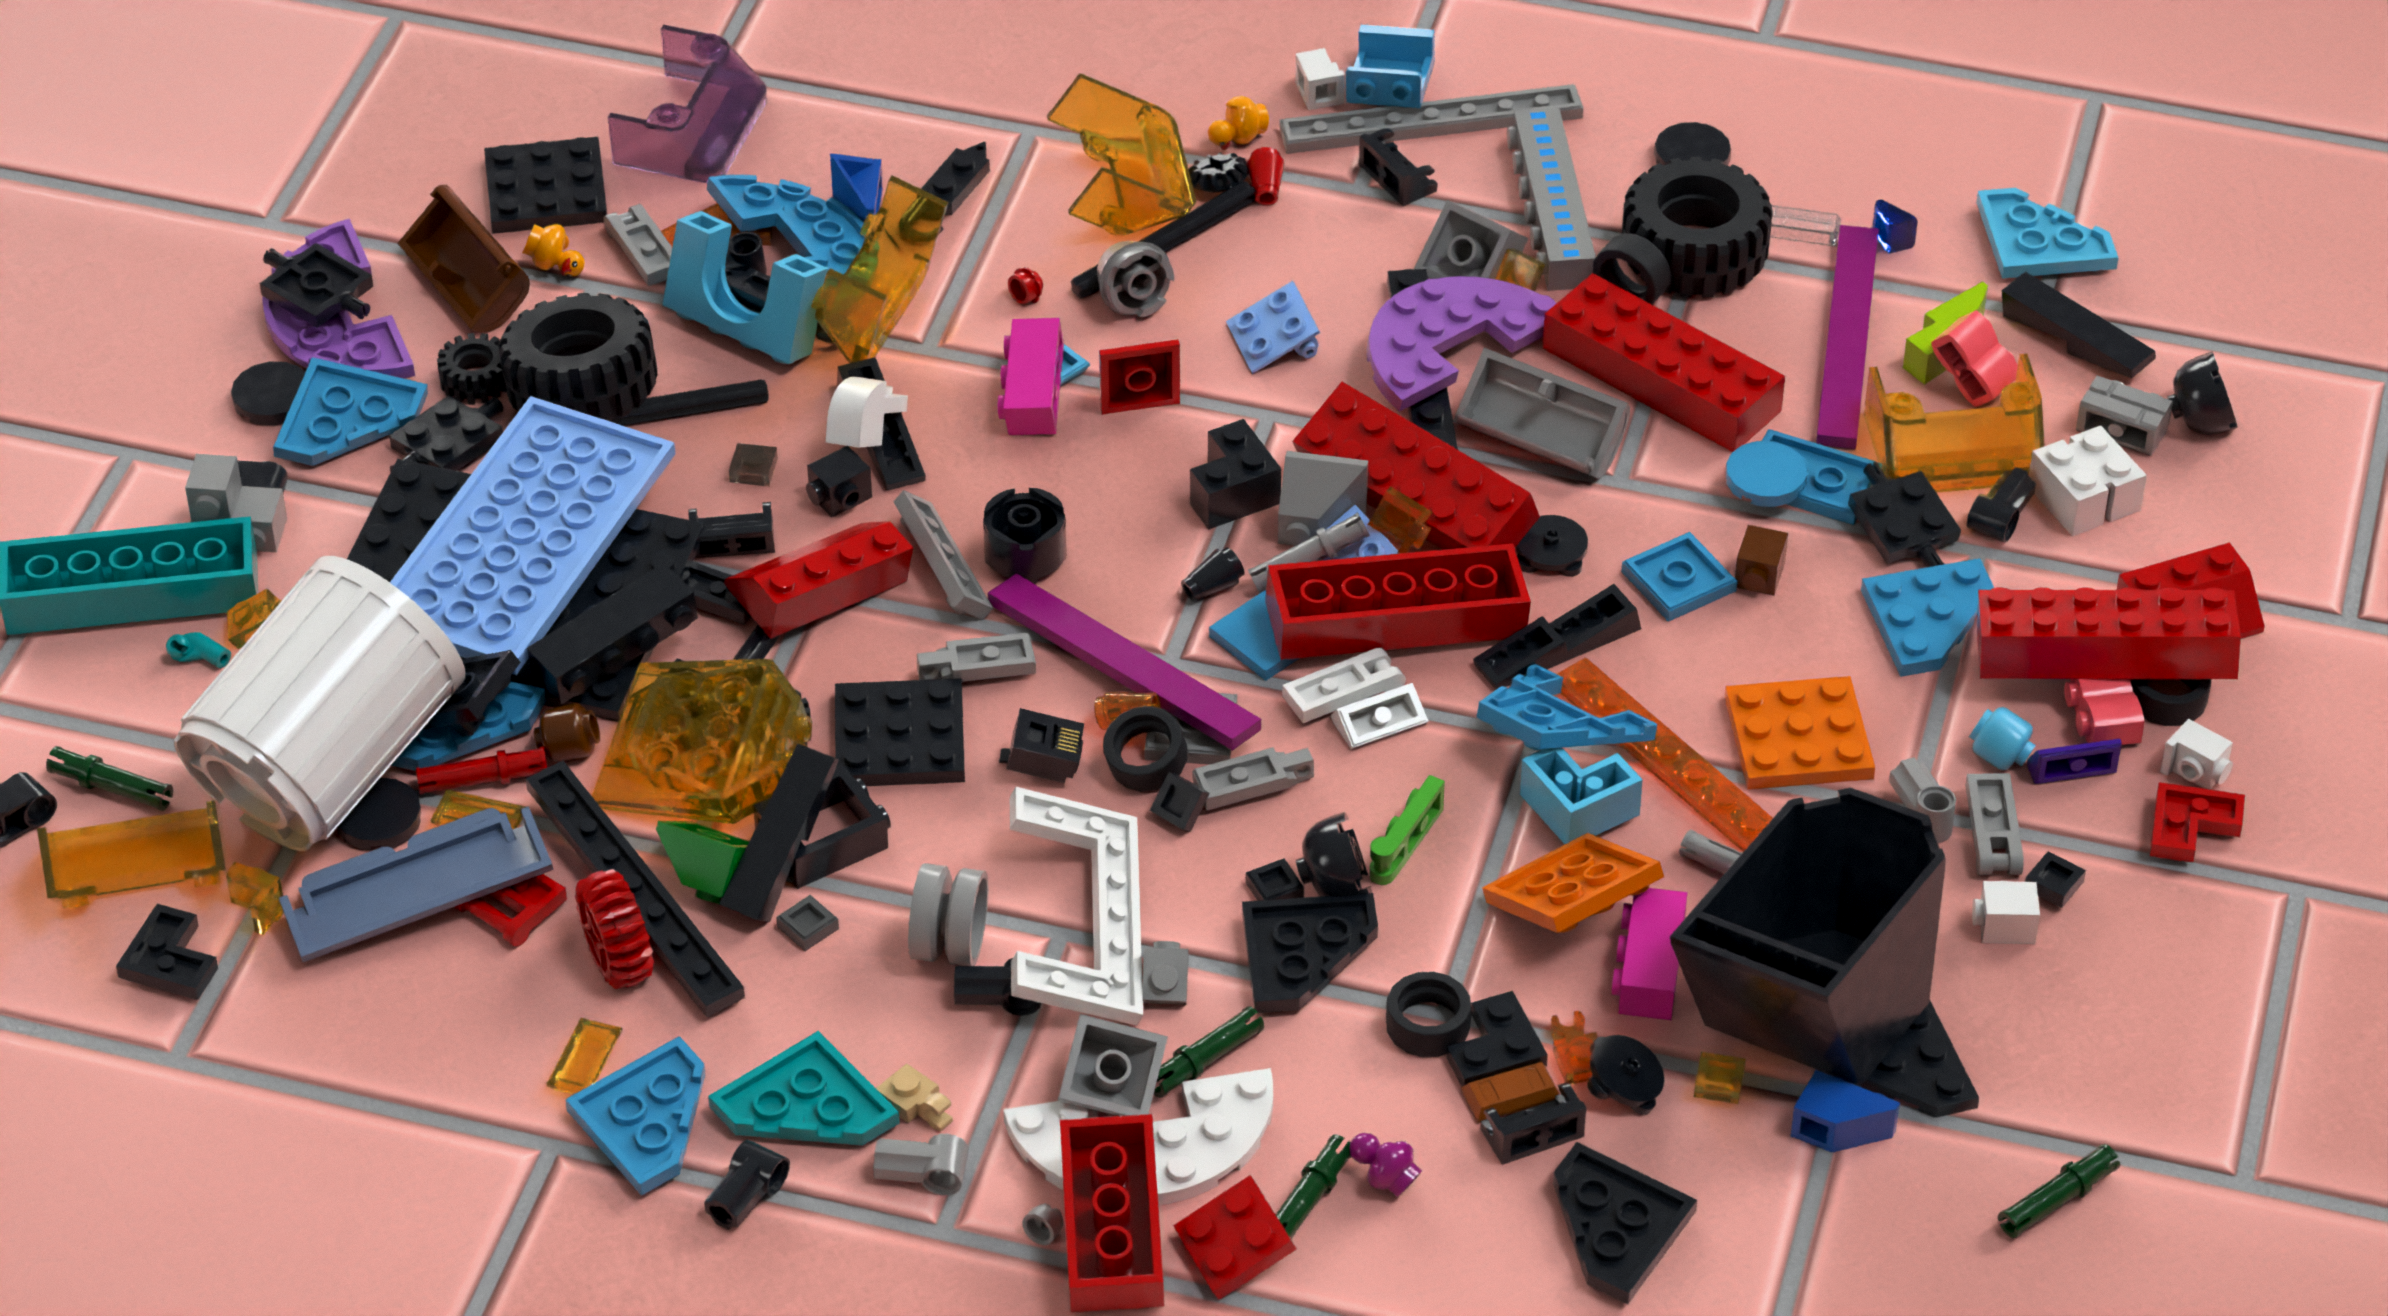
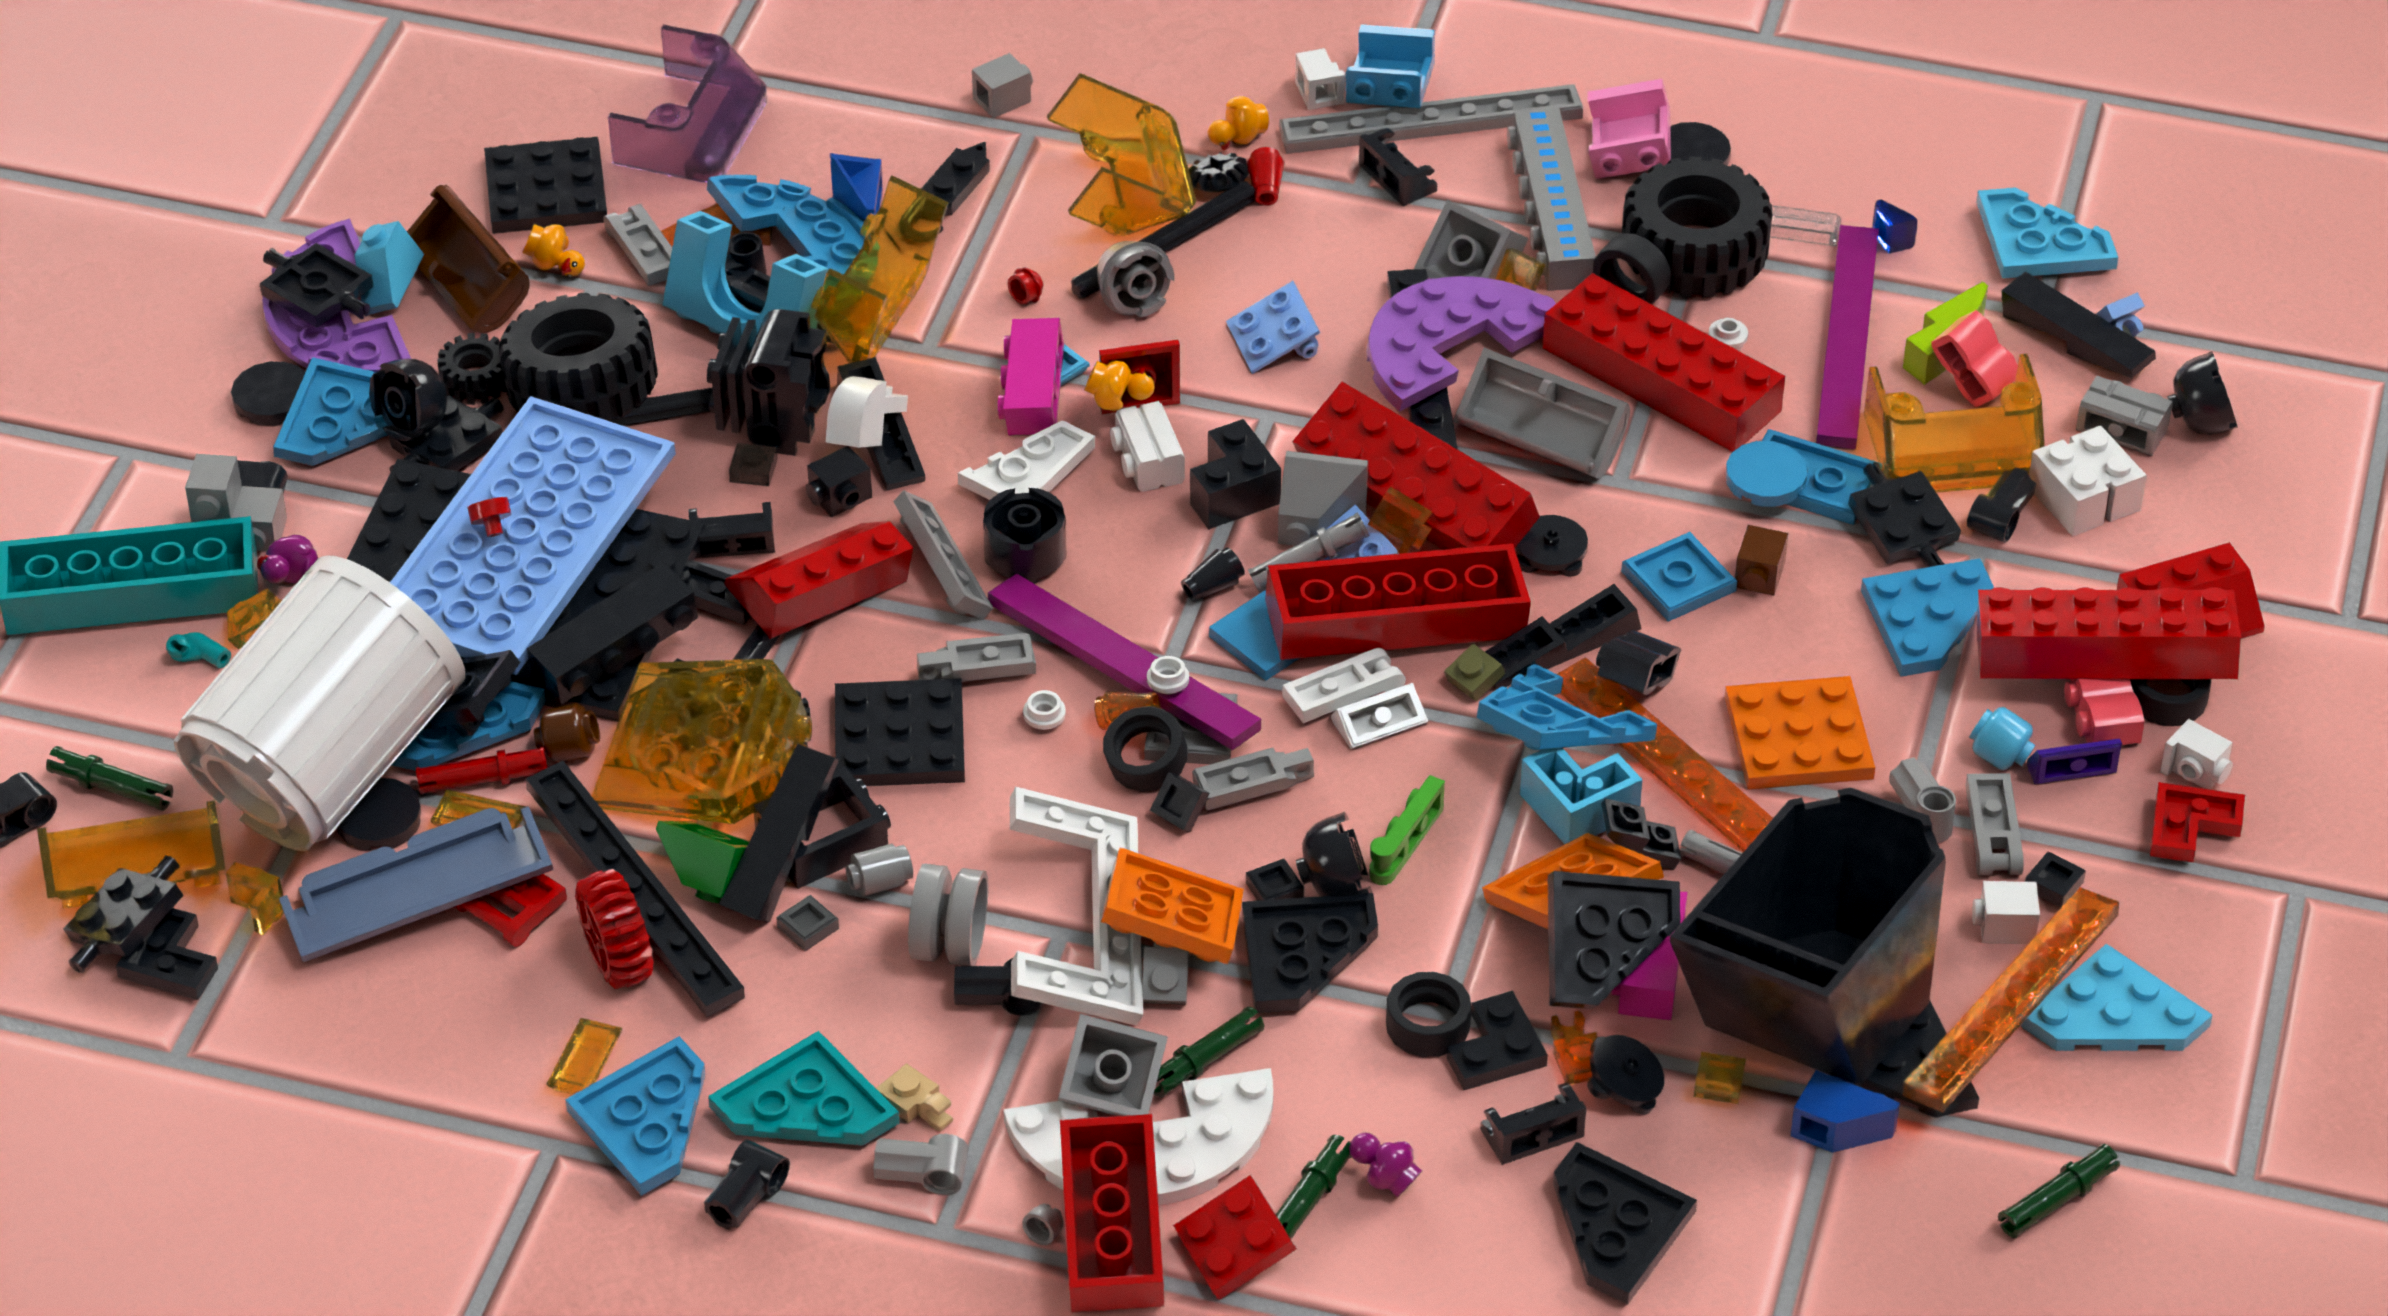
(122, 912): none -> black plate
(287, 559): none -> magenta animal
(392, 261): none -> medium azure slope
(408, 398): none -> black cylinder
(490, 513): none -> red tile
(770, 379): none -> black piece
(879, 869): none -> light grey brick
(1001, 85): none -> light grey brick
(1037, 464): none -> white wing
(1044, 710): none -> white plate
(1044, 746): black piece -> none
(1111, 380): none -> light orange animal
(1148, 446): none -> white brick
(1168, 675): none -> white plate
(1172, 906): none -> orange plate
(1474, 672): none -> olive plate
(1510, 1091): dark orange tile -> none
(1603, 931): none -> black plate
(1628, 828): none -> black slope
(1629, 128): none -> bright pink panel
(1638, 661): none -> black brick
(1729, 332): none -> white plate
(2010, 999): none -> clear orange plate
(2117, 1007): none -> medium azure plate
(2123, 313): none -> light blue tile

